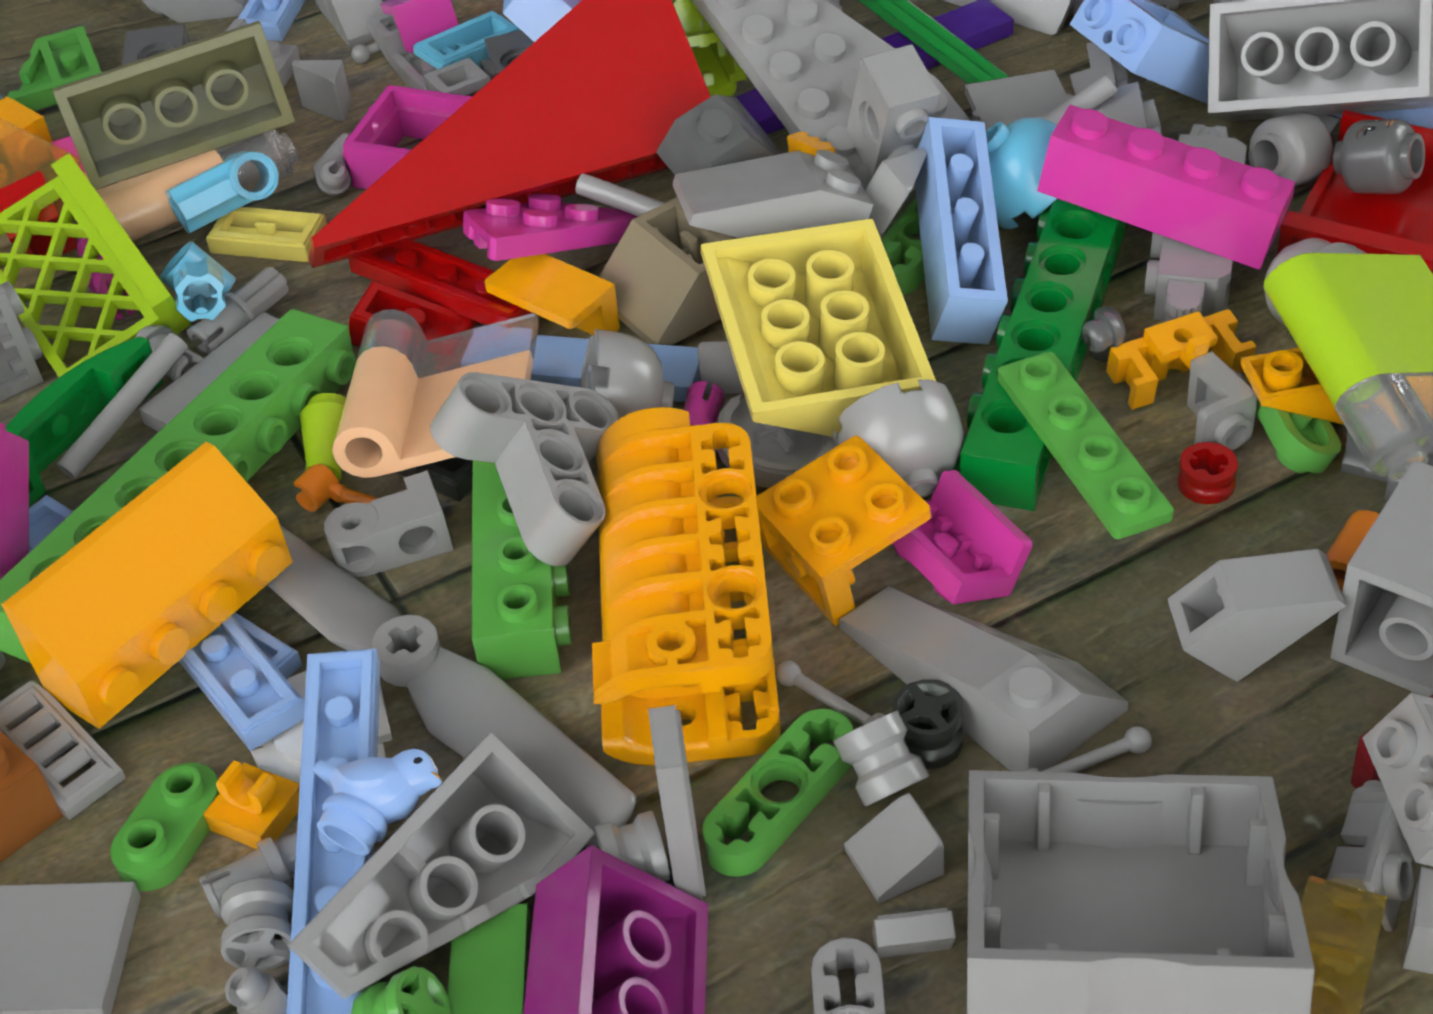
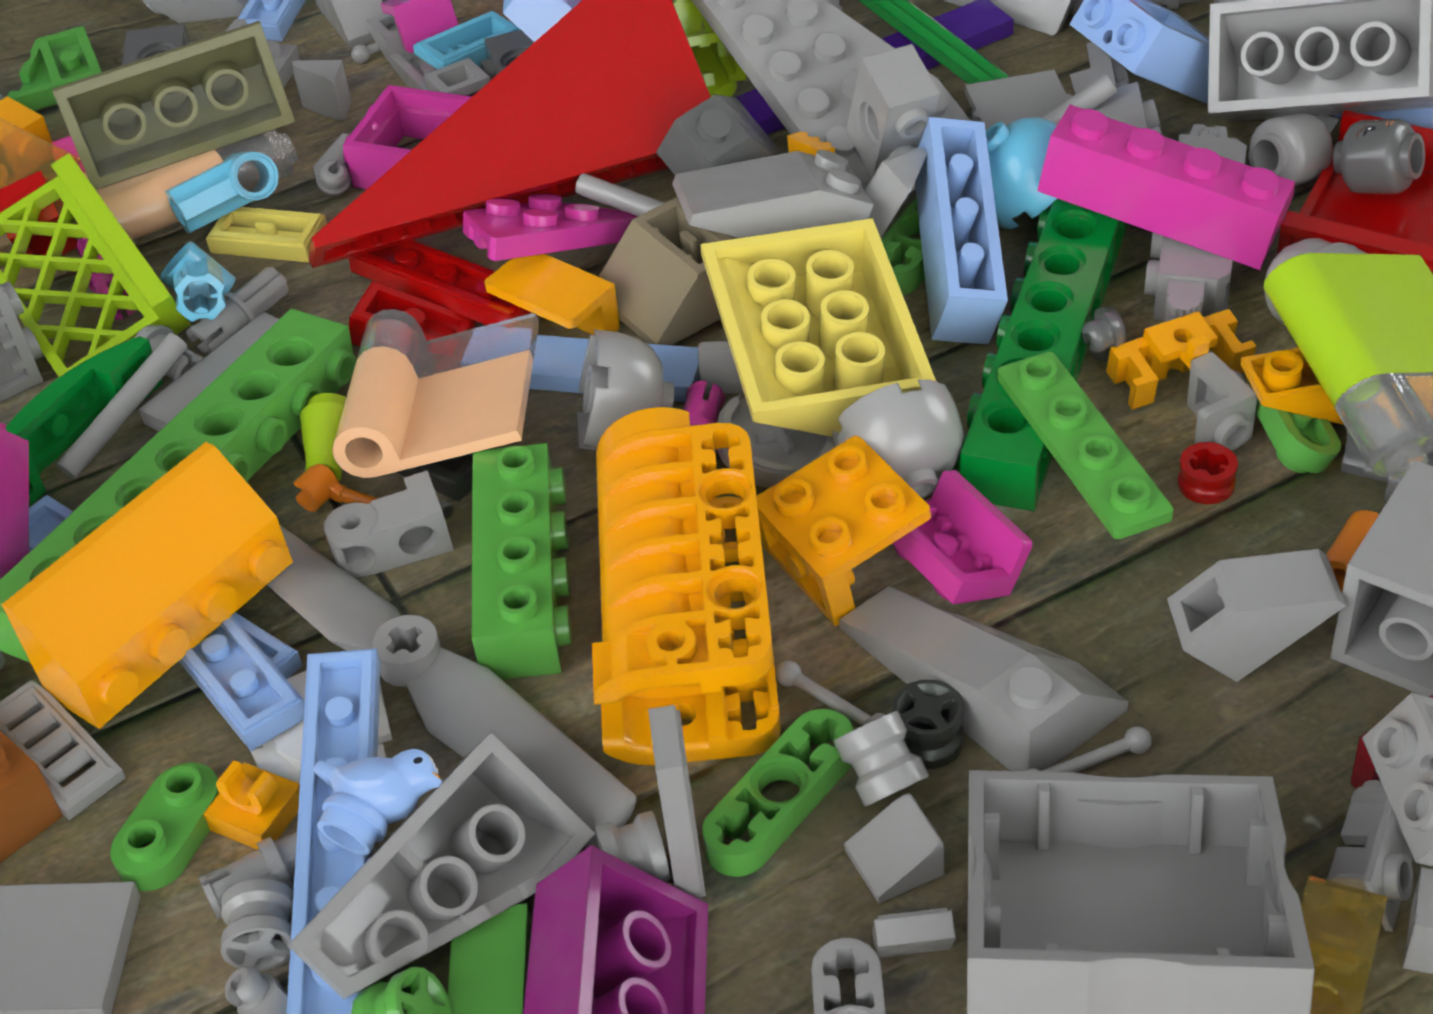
(541, 448): light grey beam -> none

